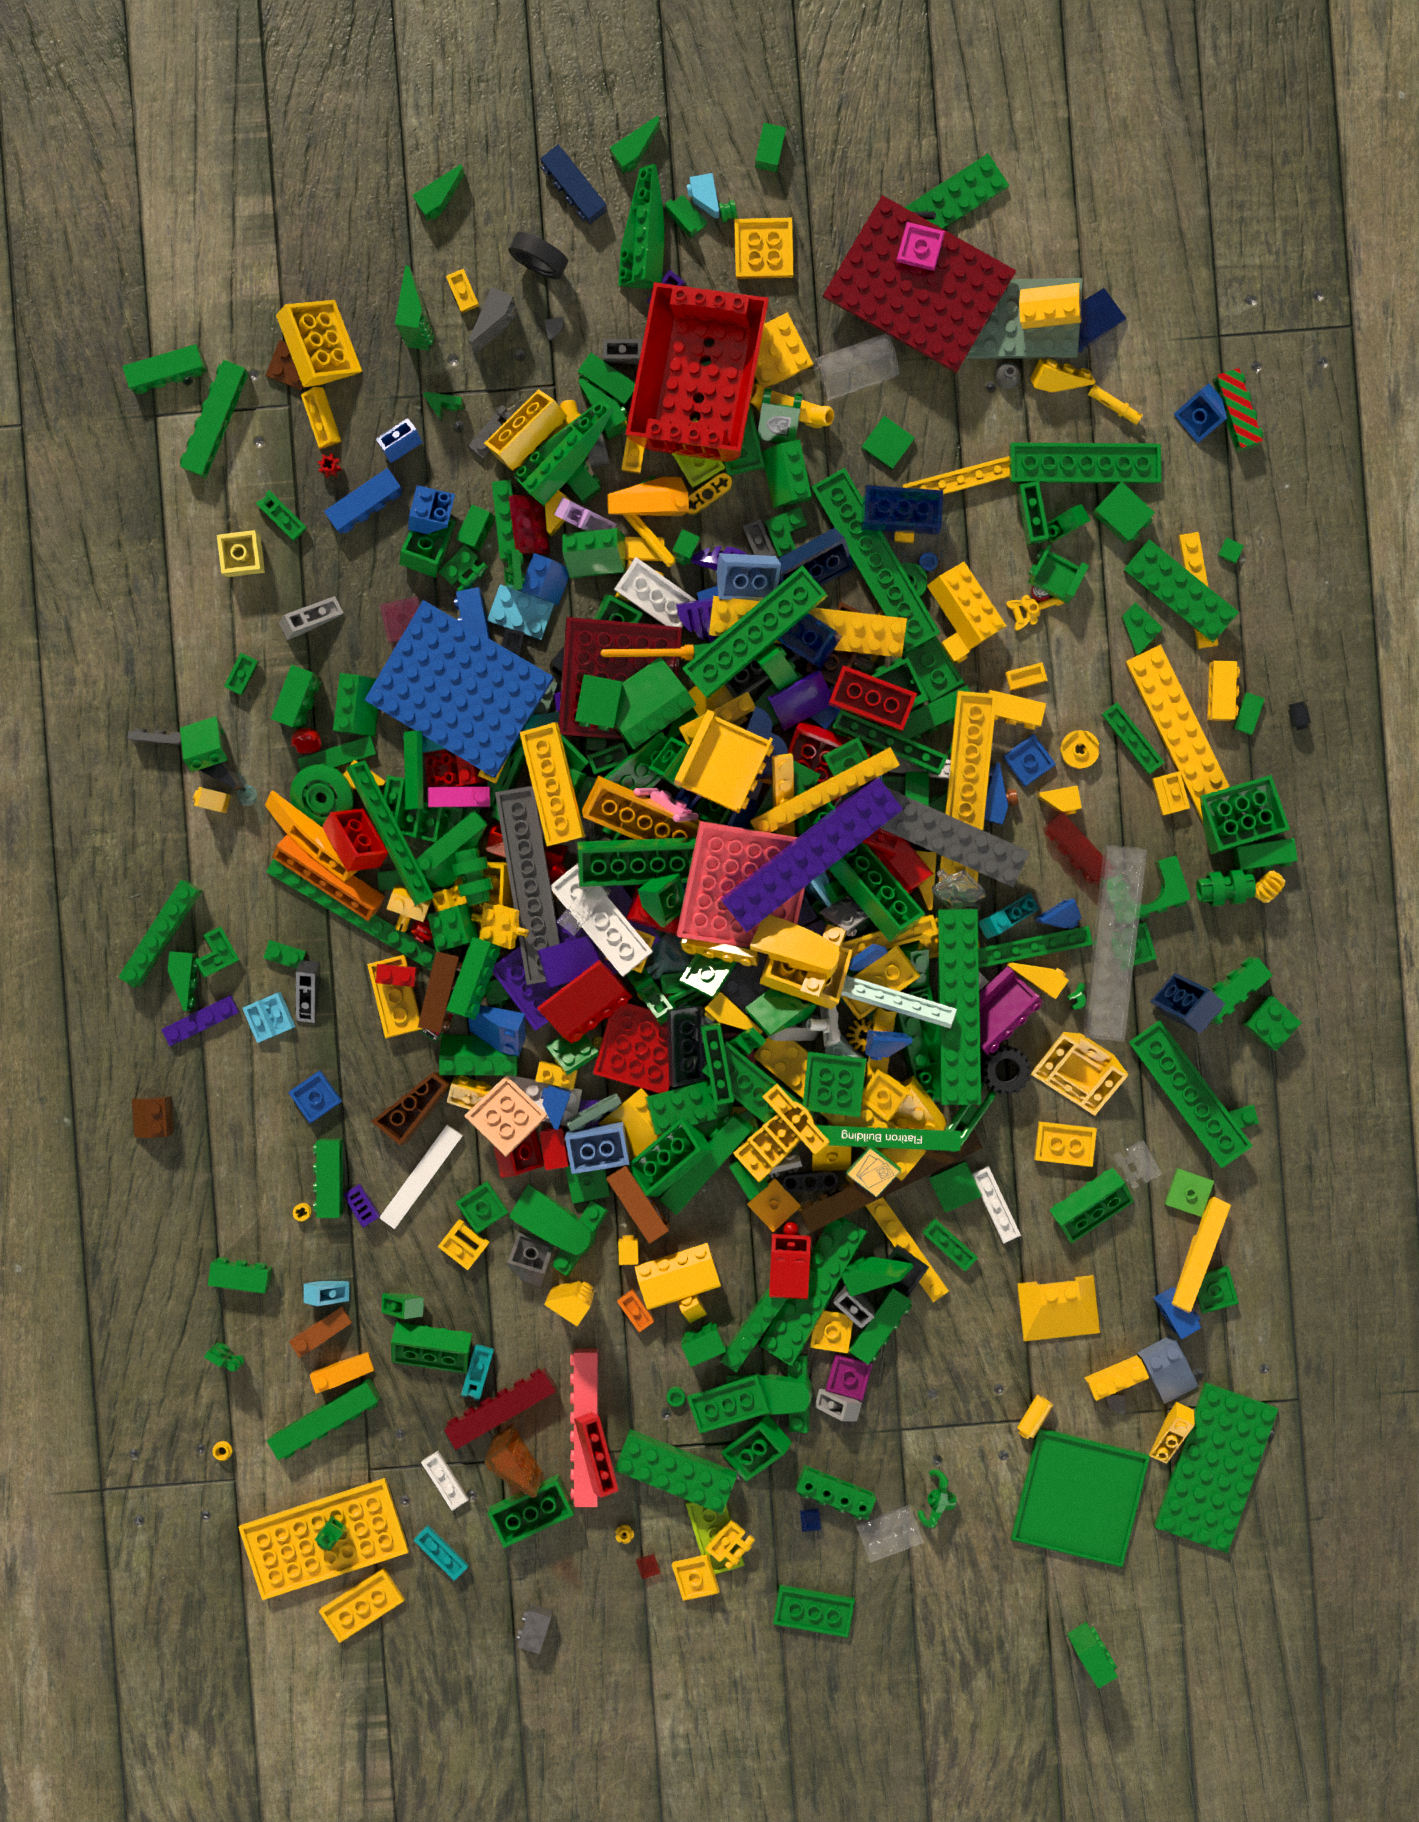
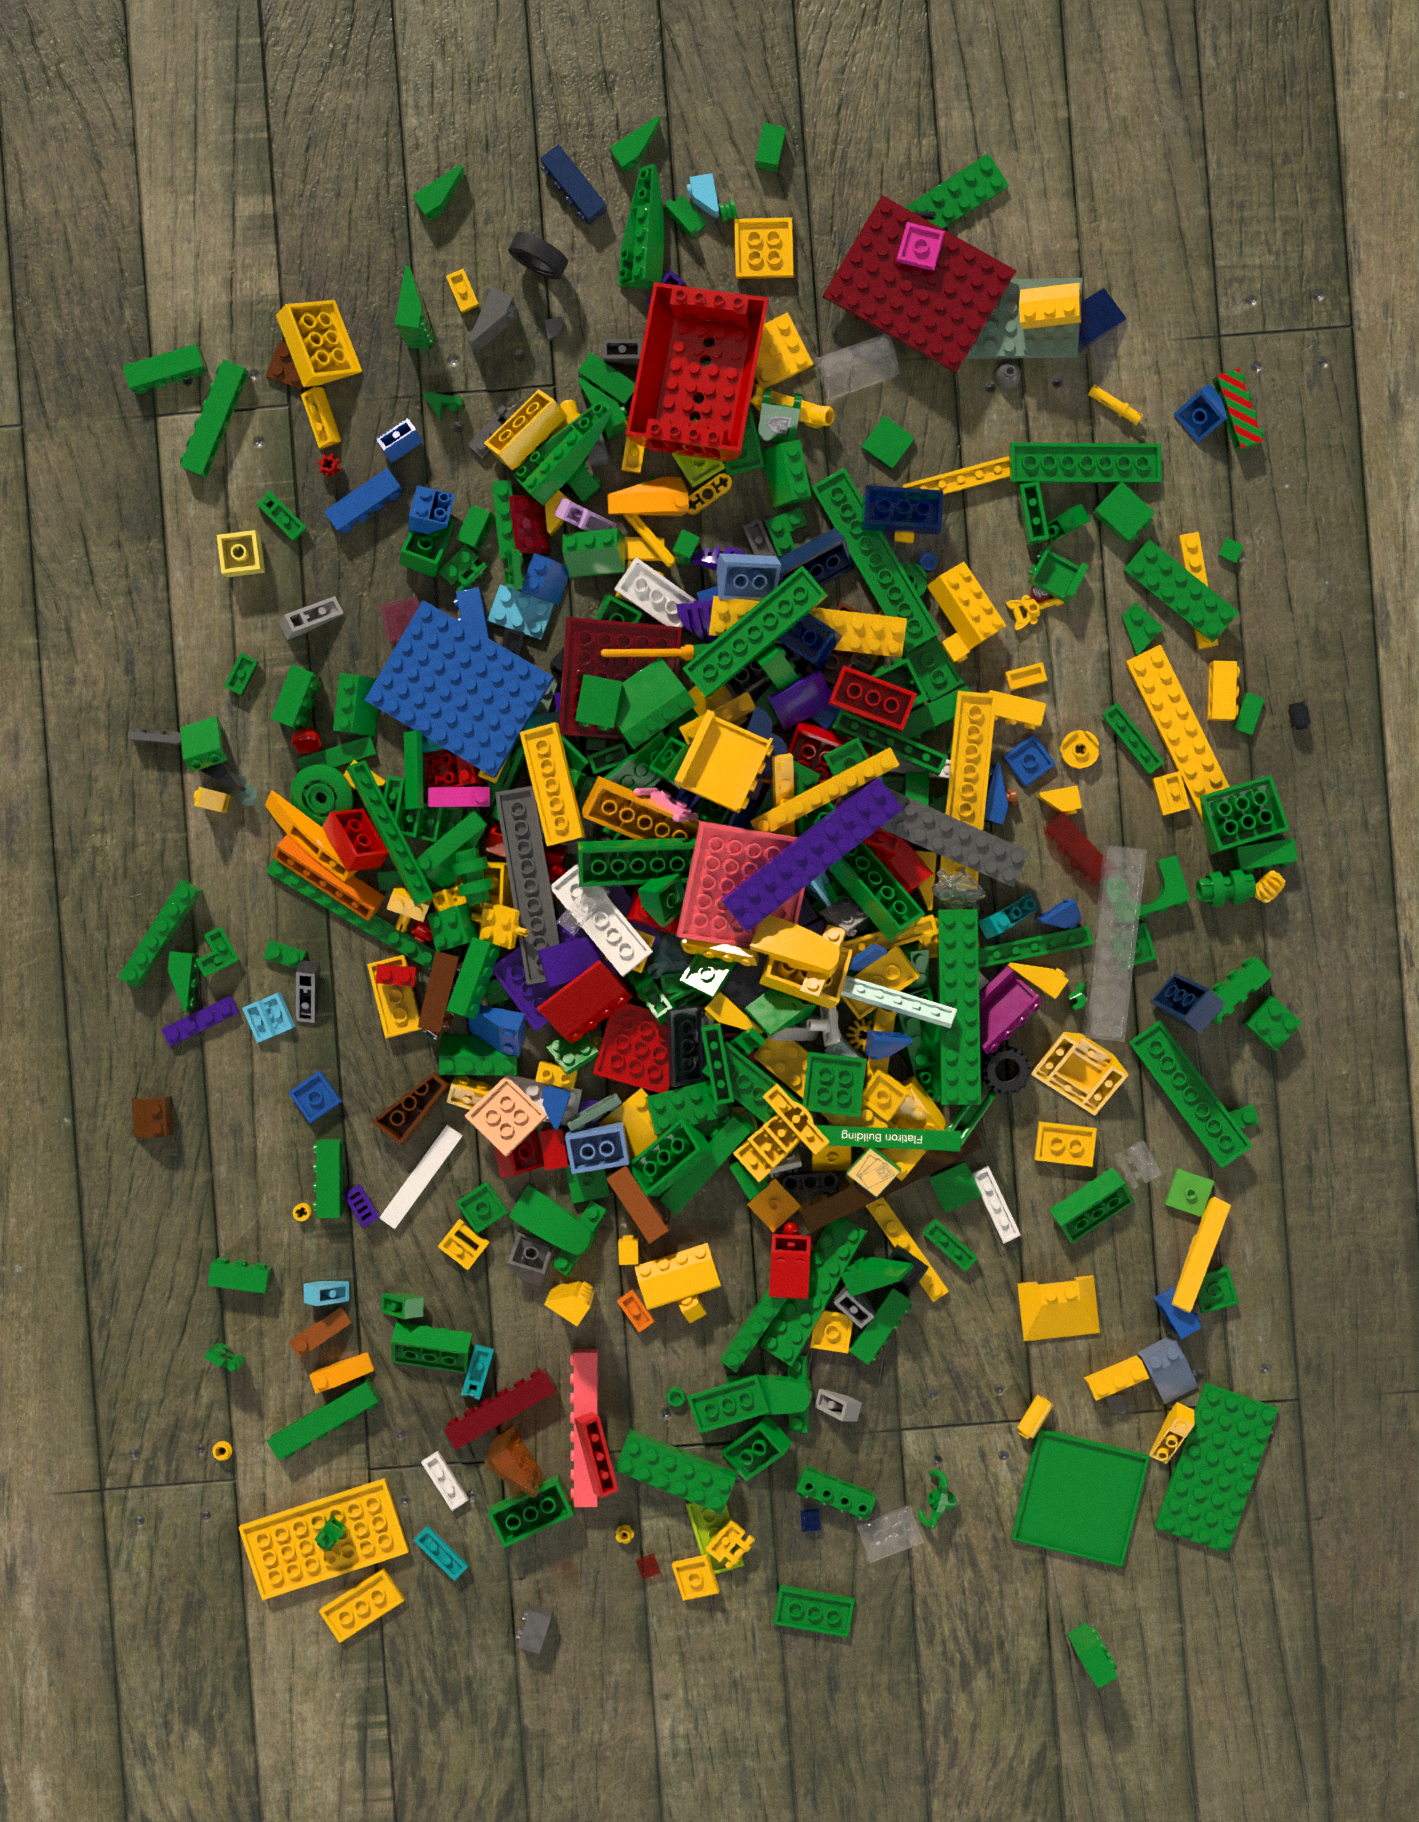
(703, 1344): green brick -> none
(848, 1376): magenta tile -> none
(1057, 377): yellow slope -> none

